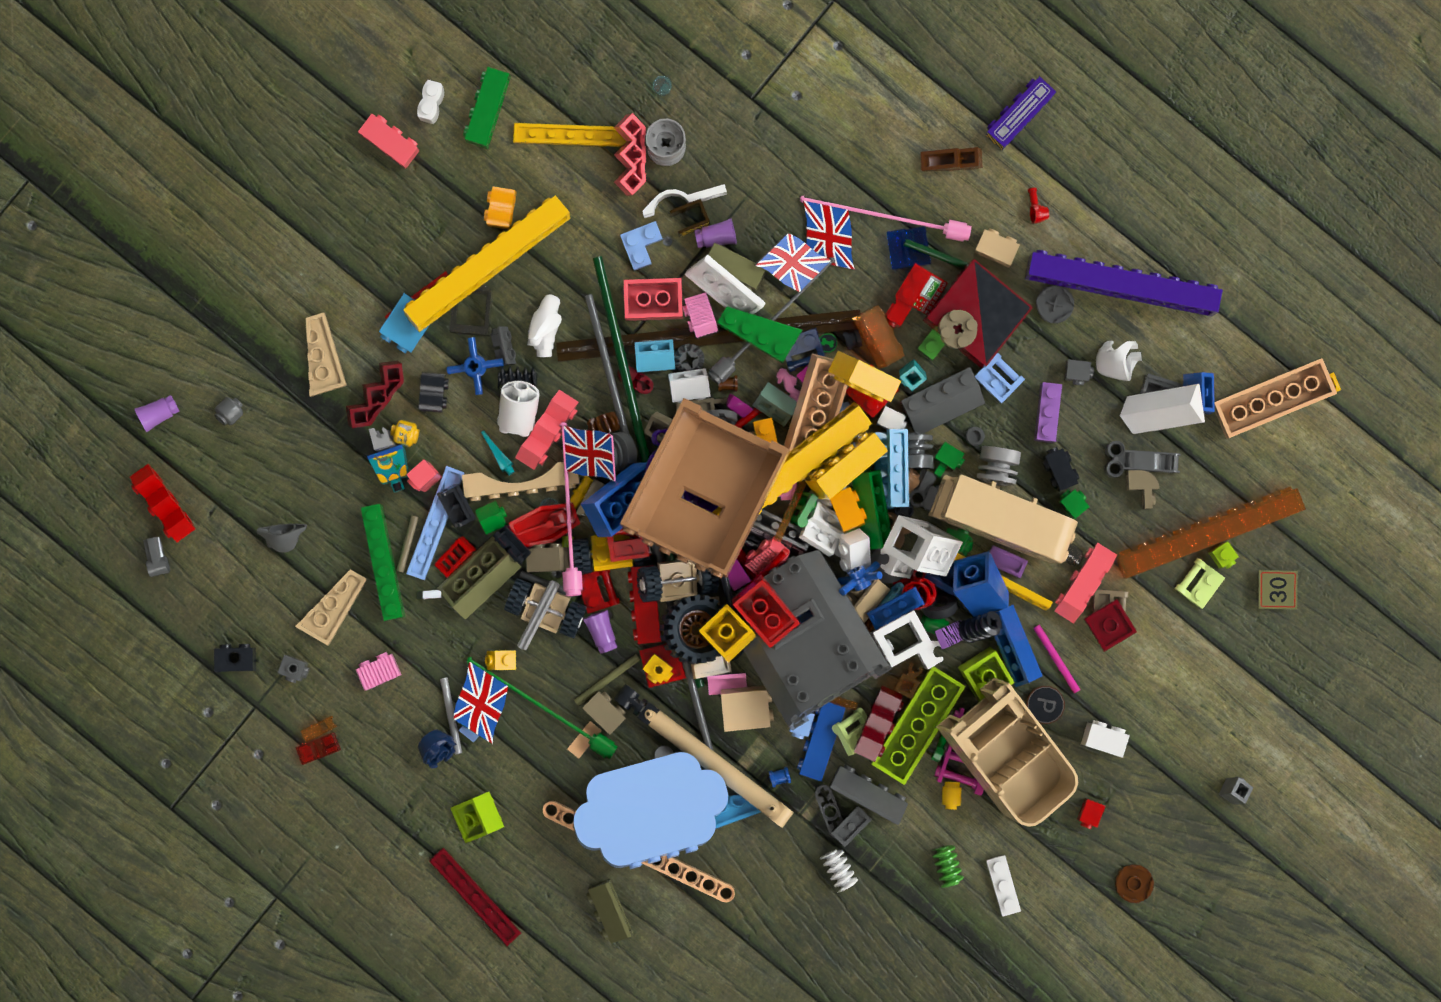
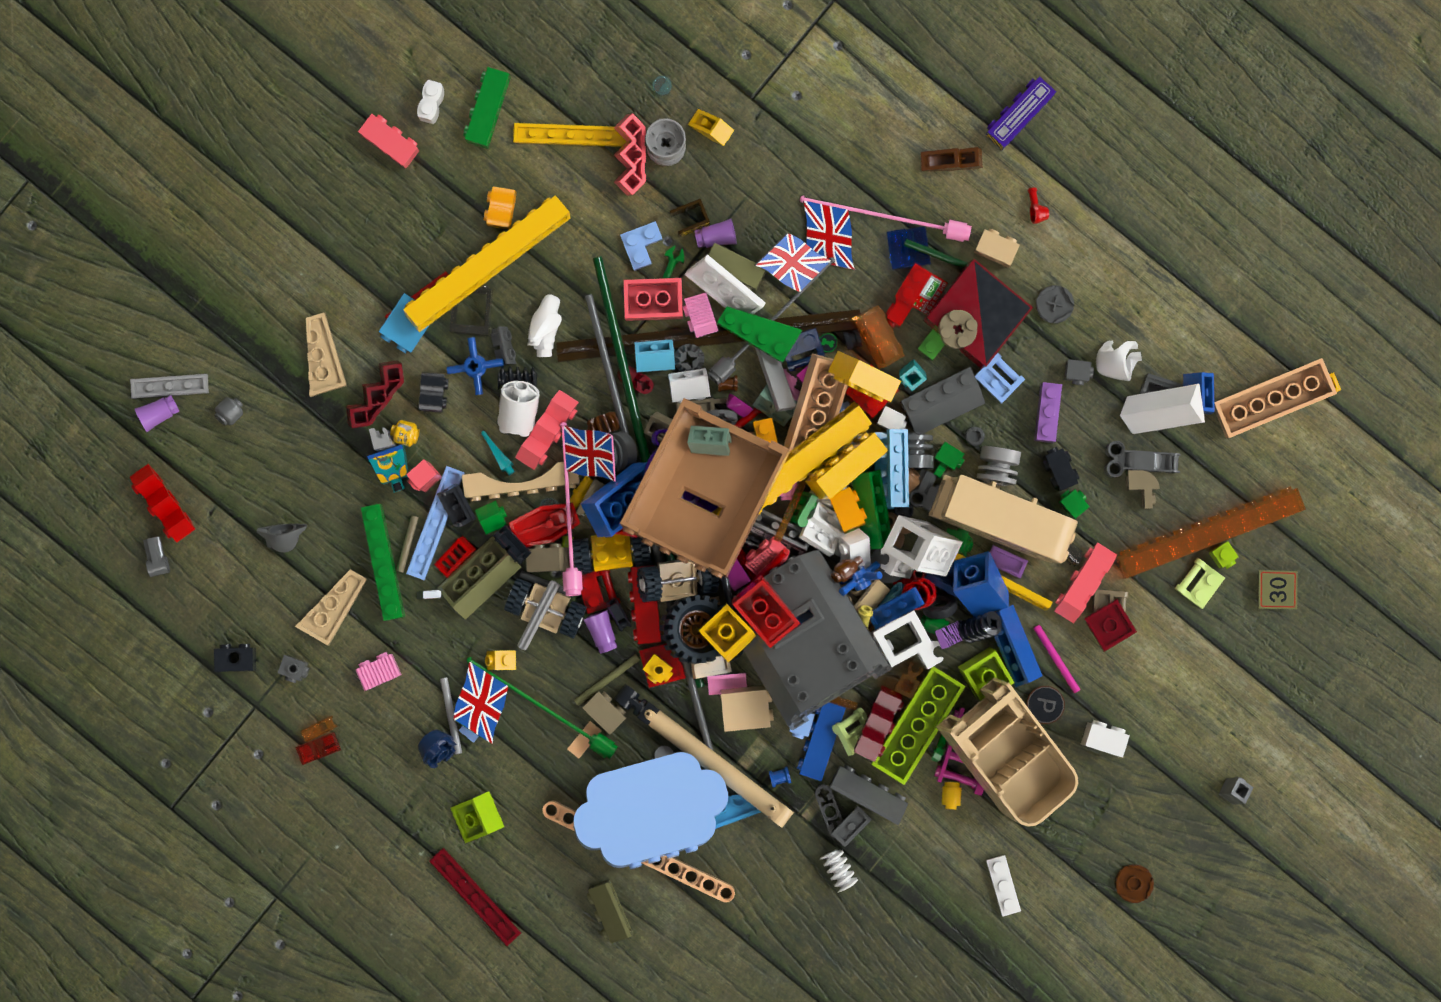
(169, 386): none -> light grey tile
(618, 613): none -> black bar
(627, 548): red plate -> none
(672, 262): none -> green bar
(703, 195): white piece -> none
(709, 440): none -> sand green hinge
(711, 127): none -> yellow slope
(776, 382): none -> light grey tile
(846, 569): none -> reddish brown plant
(865, 613): none -> light yellow pin
(948, 865): bright green piece -> none
(1090, 813): red brick -> none
(1123, 284): dark purple brick -> none

